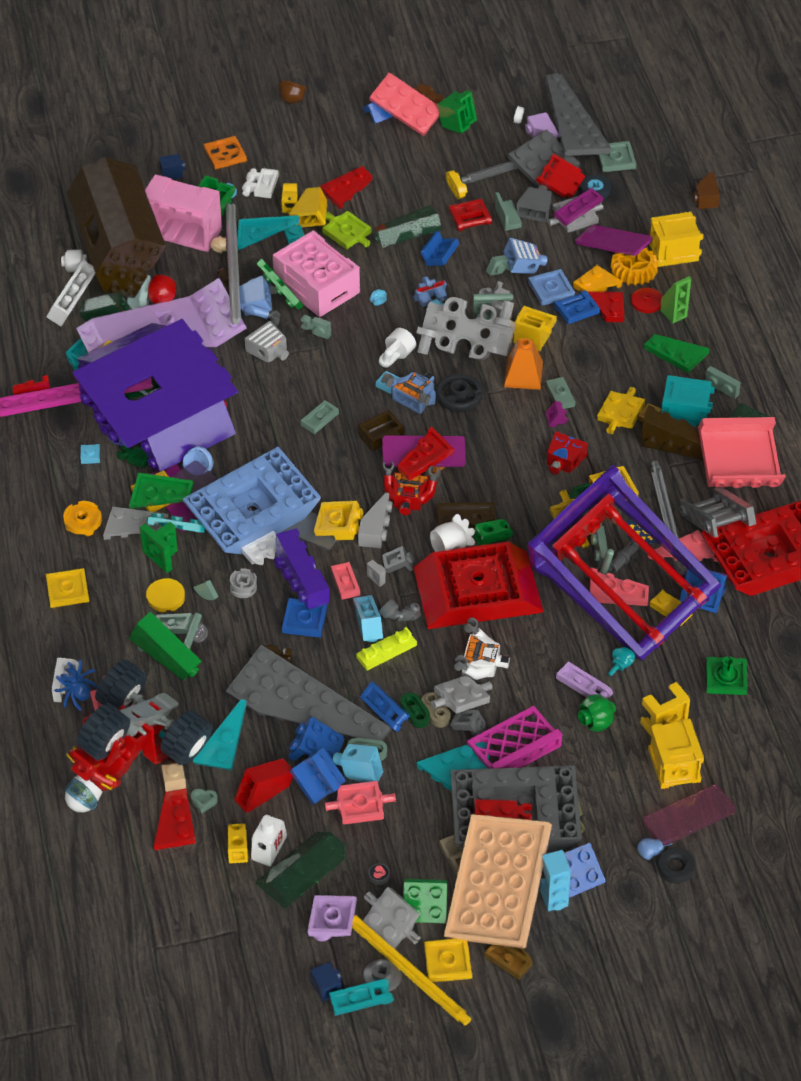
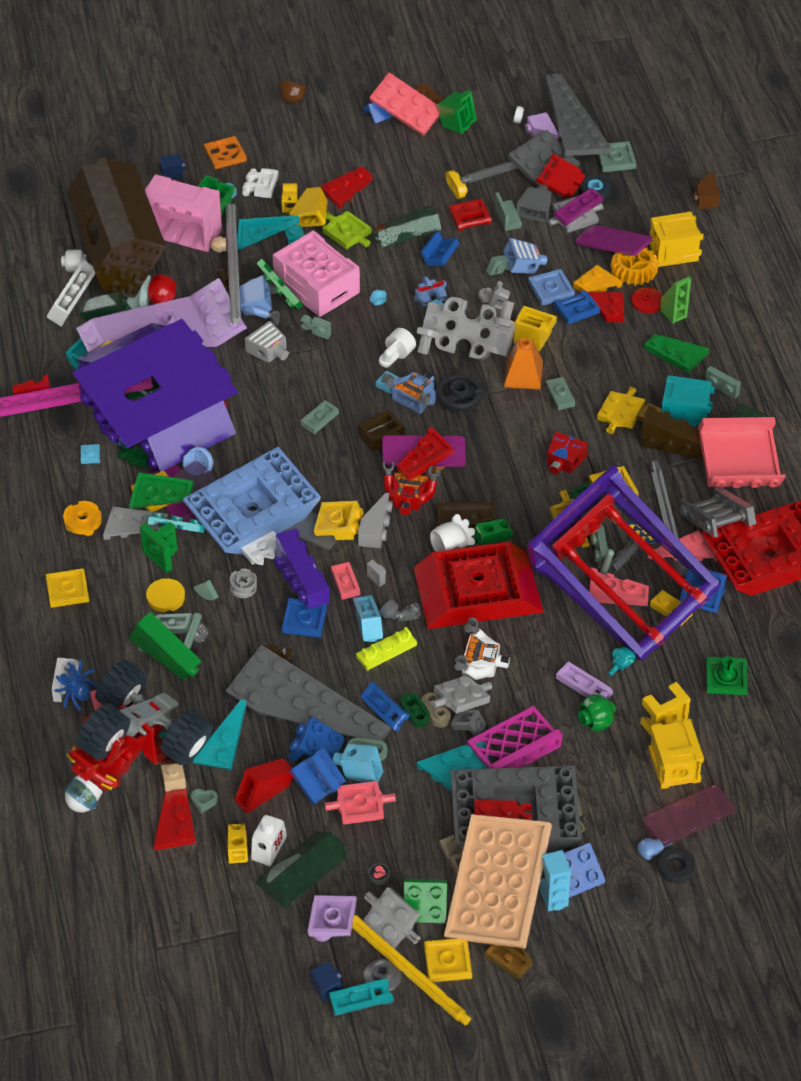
(397, 559): dark grey bracket -> none
(480, 299): sand green plate -> none
(556, 414): magenta tile -> none

